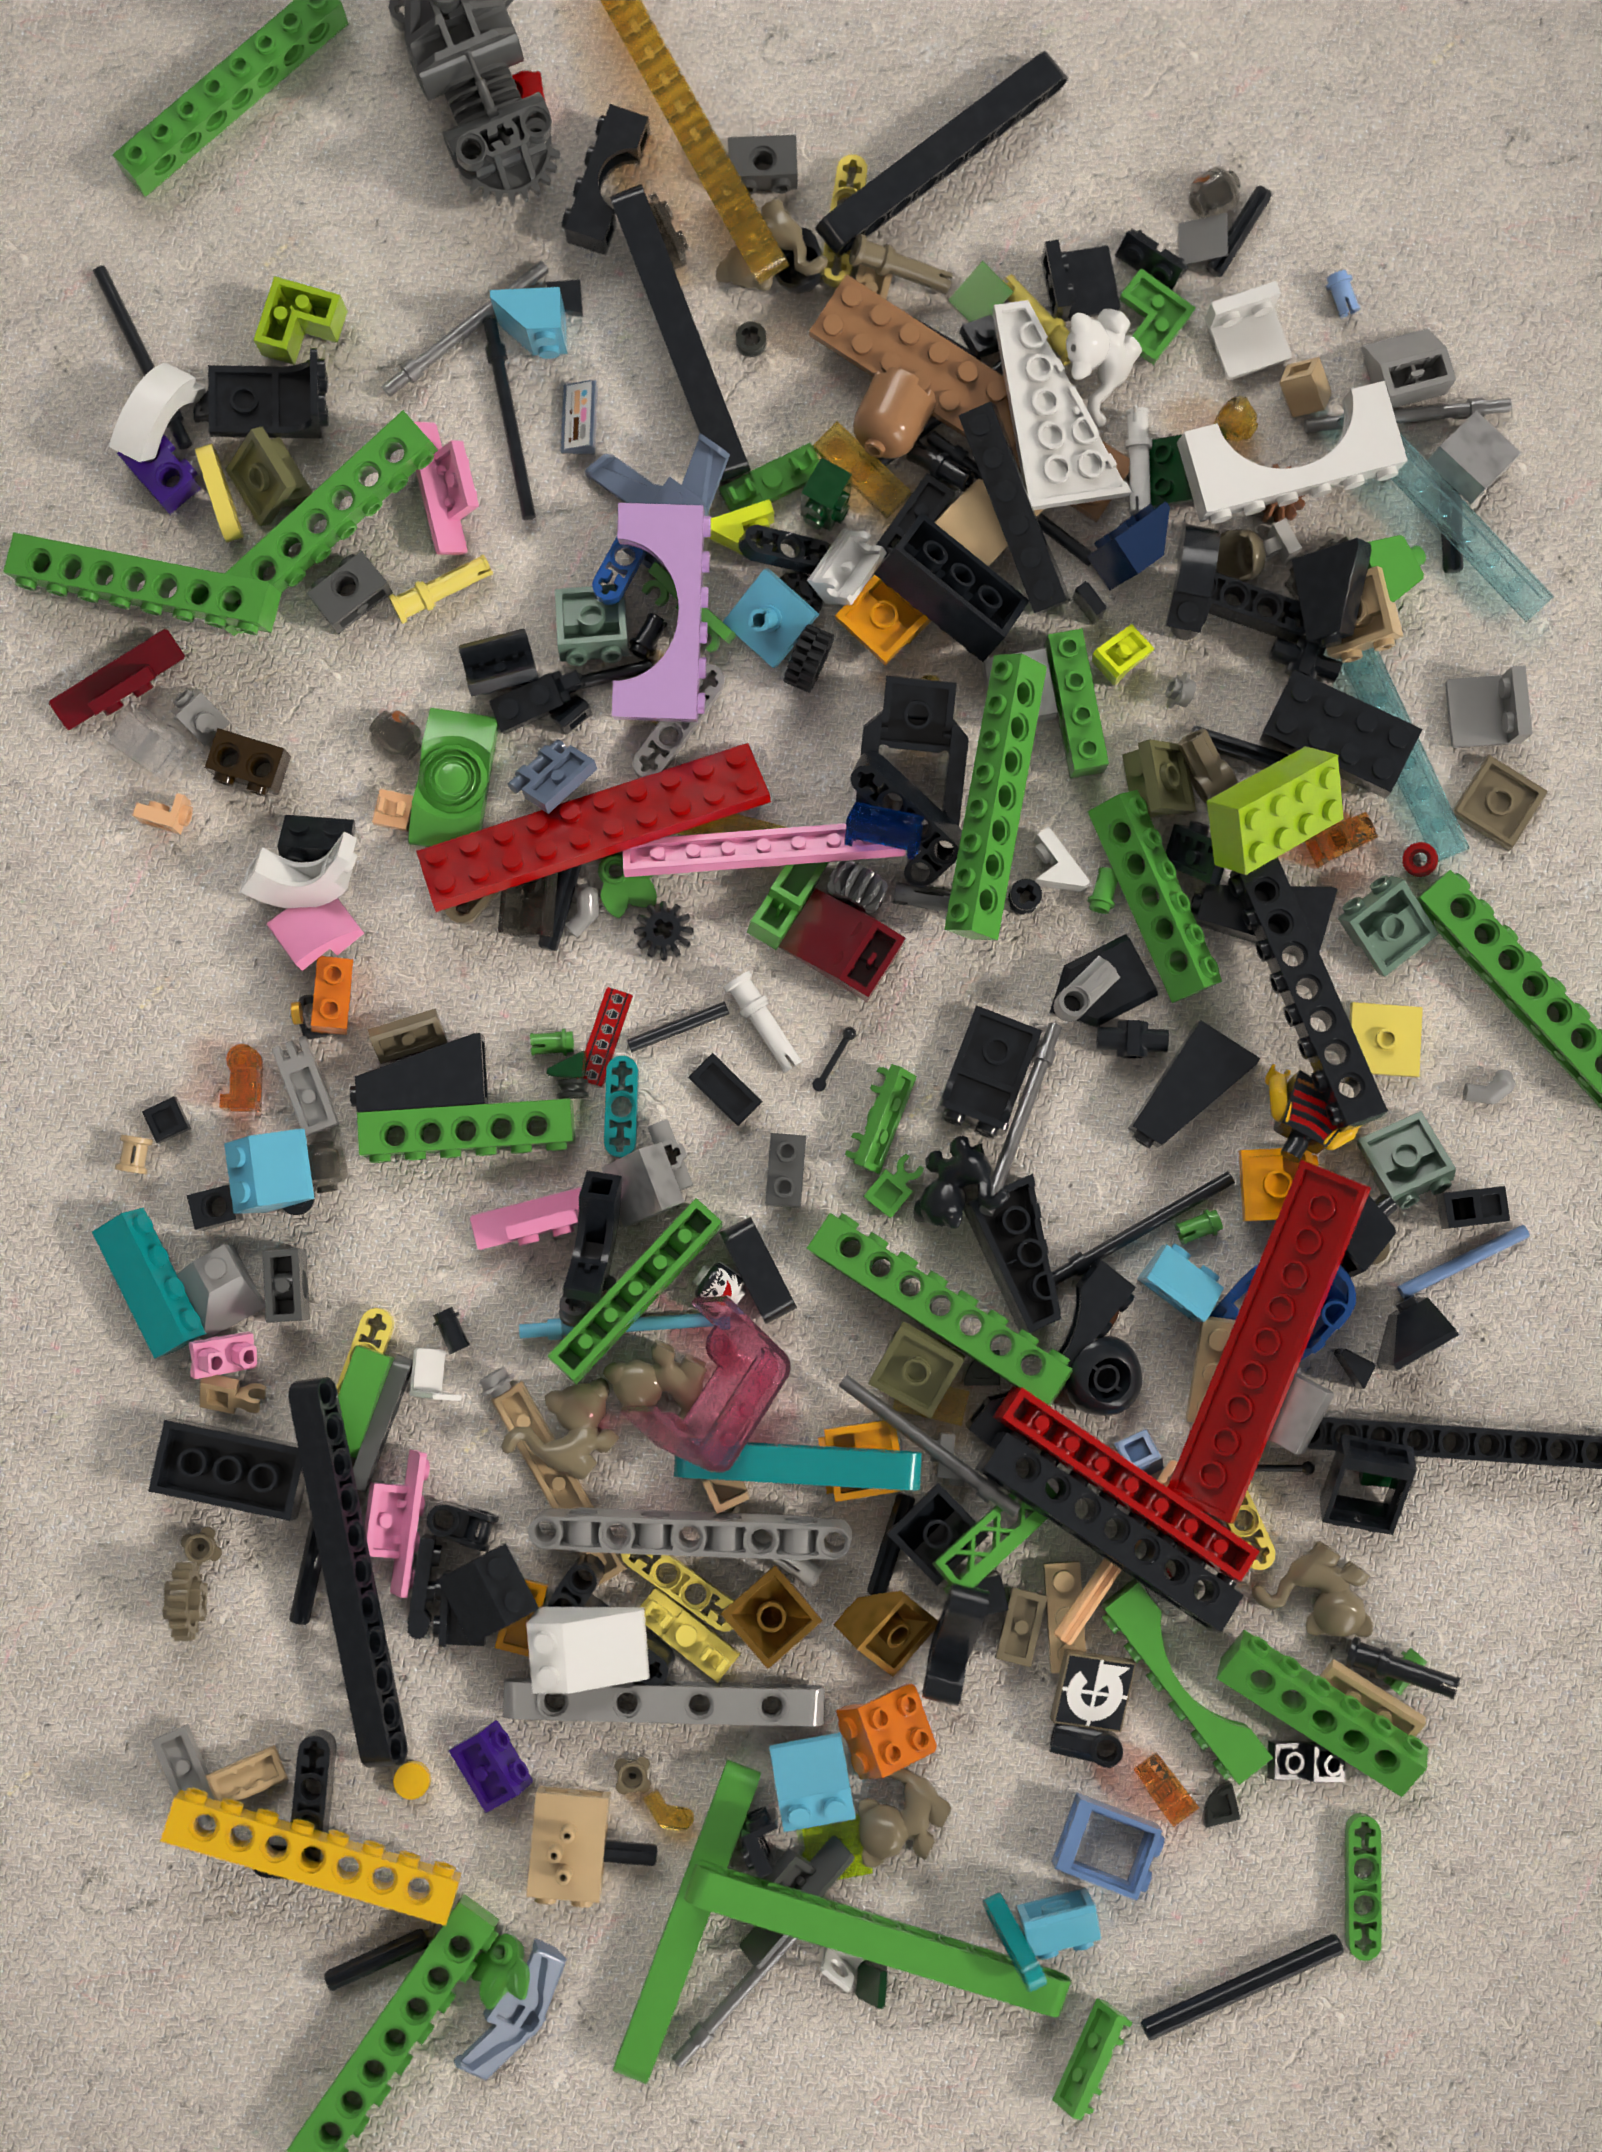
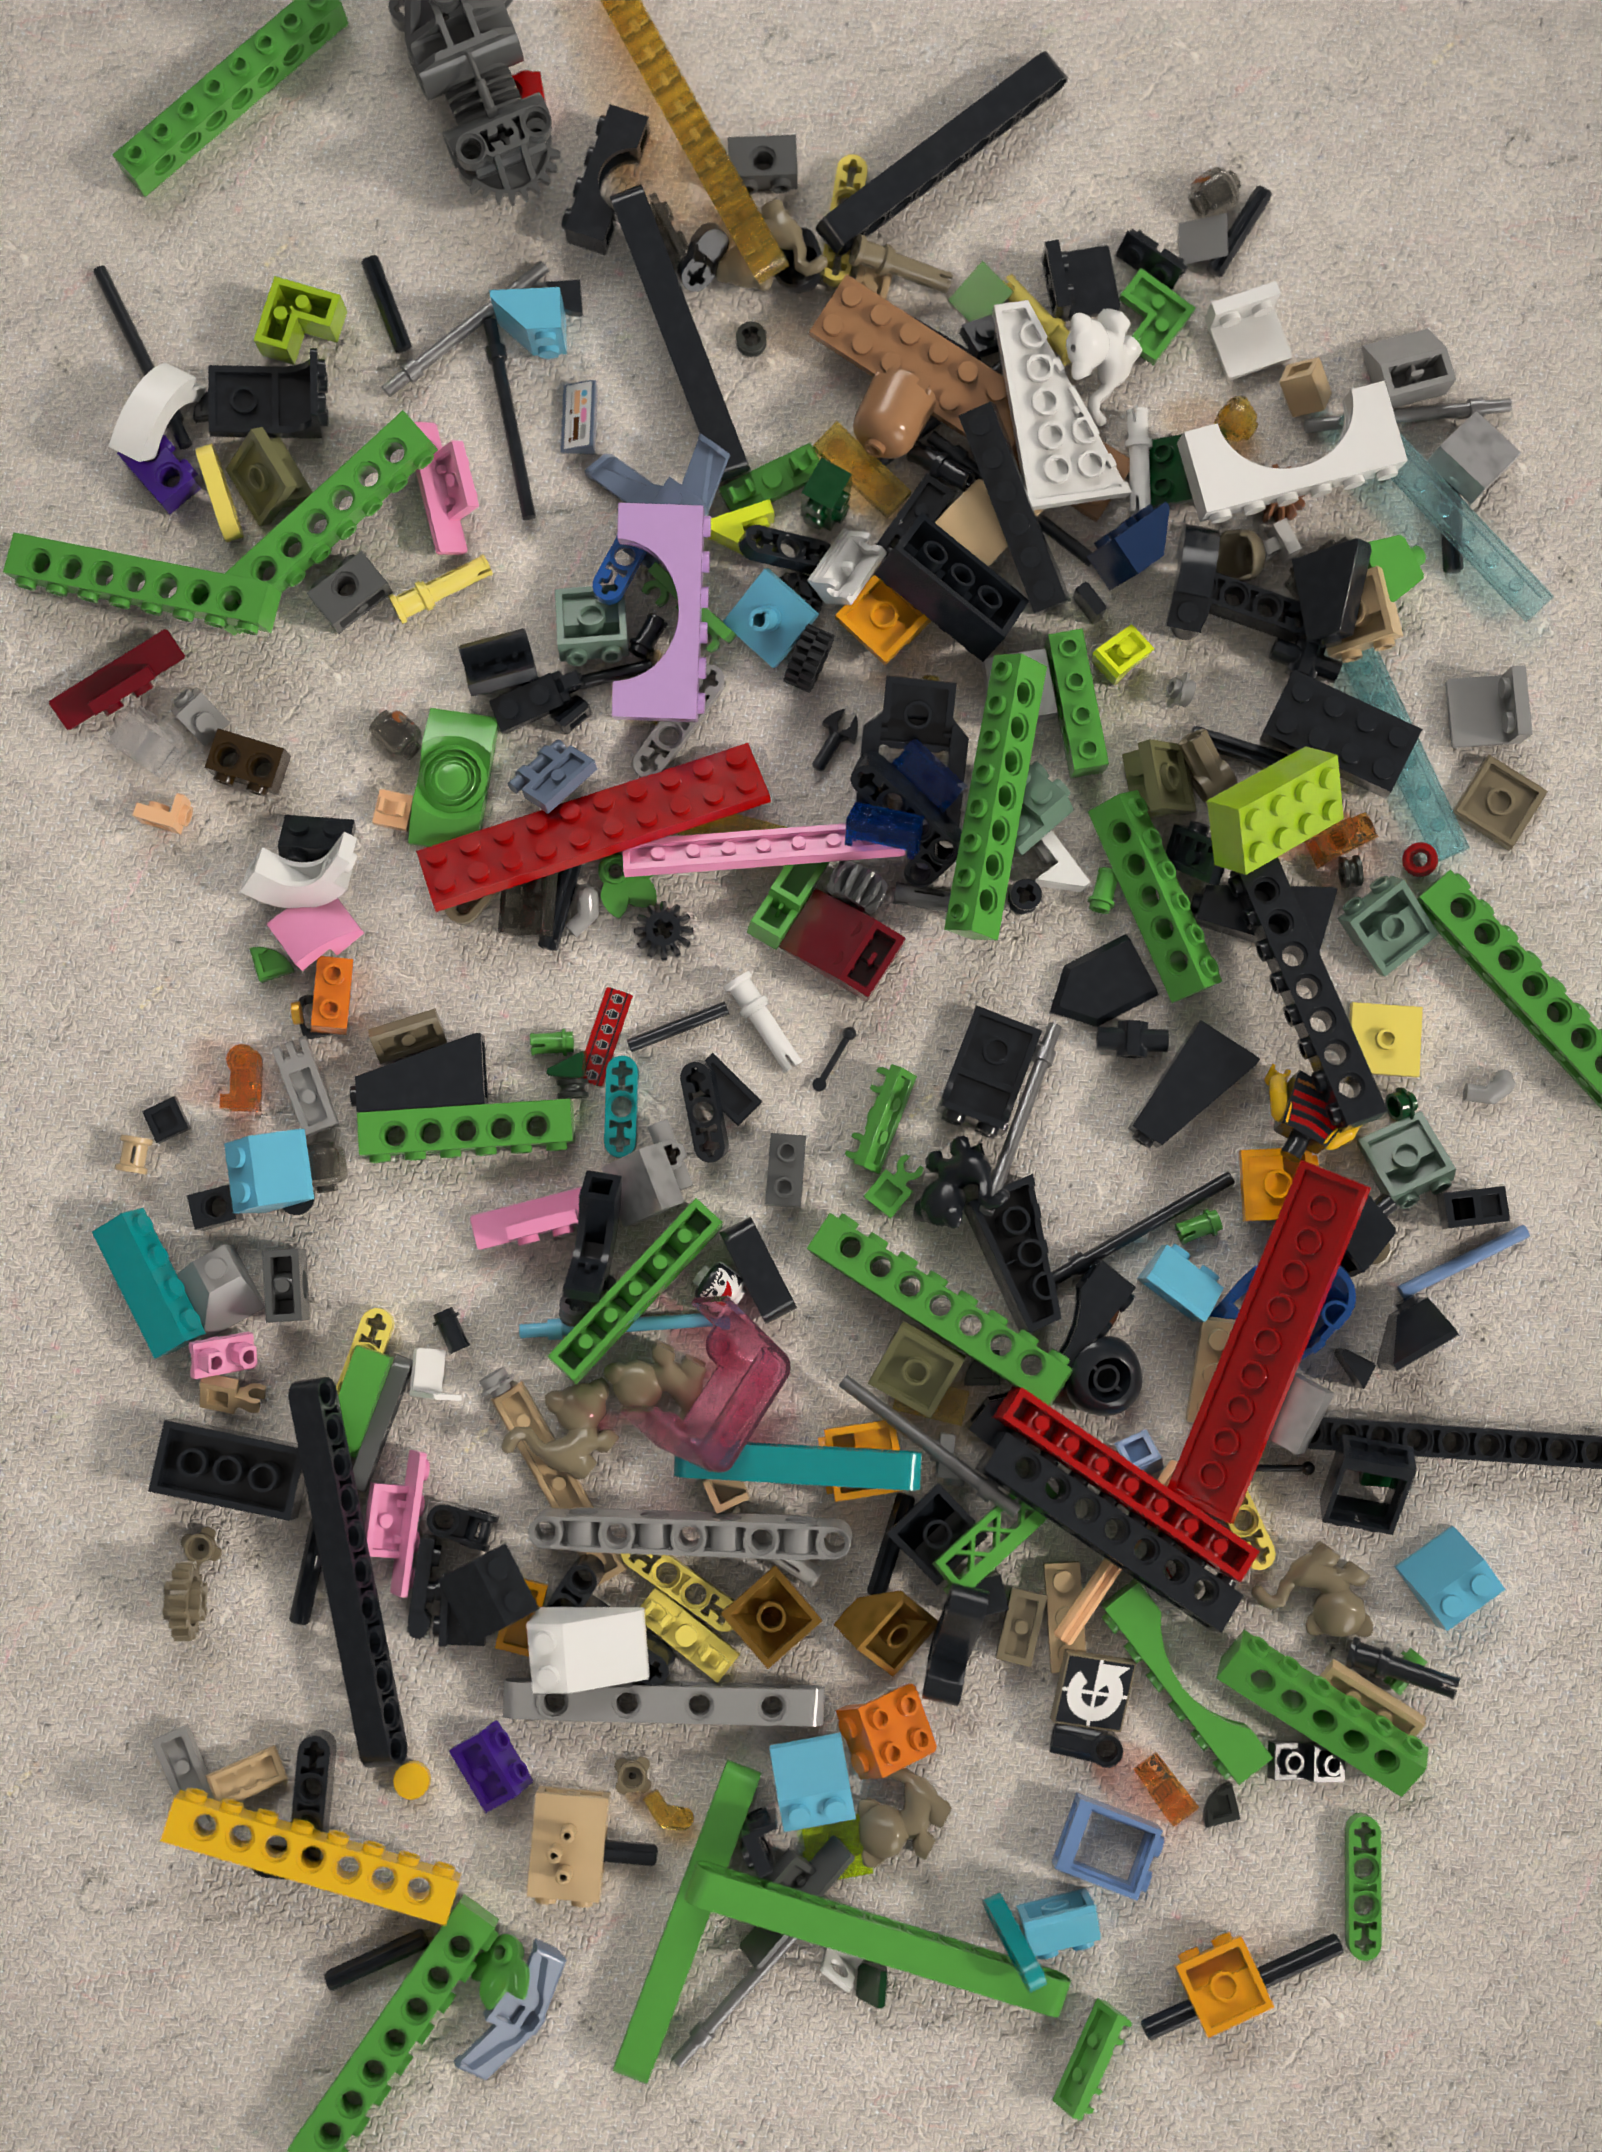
(270, 964): none -> bright green tile
(386, 304): none -> black axle
(702, 257): none -> black piece
(717, 1135): none -> black beam
(834, 738): none -> black bar
(929, 775): none -> clear blue hinge
(1042, 808): none -> sand green plate
(1086, 988): light grey piece -> none
(1223, 1984): none -> light orange plate
(1342, 292): light blue pin -> none
(1350, 871): none -> pearl dark grey bush
(1401, 1104): none -> dark green plate
(1449, 1578): none -> medium azure slope

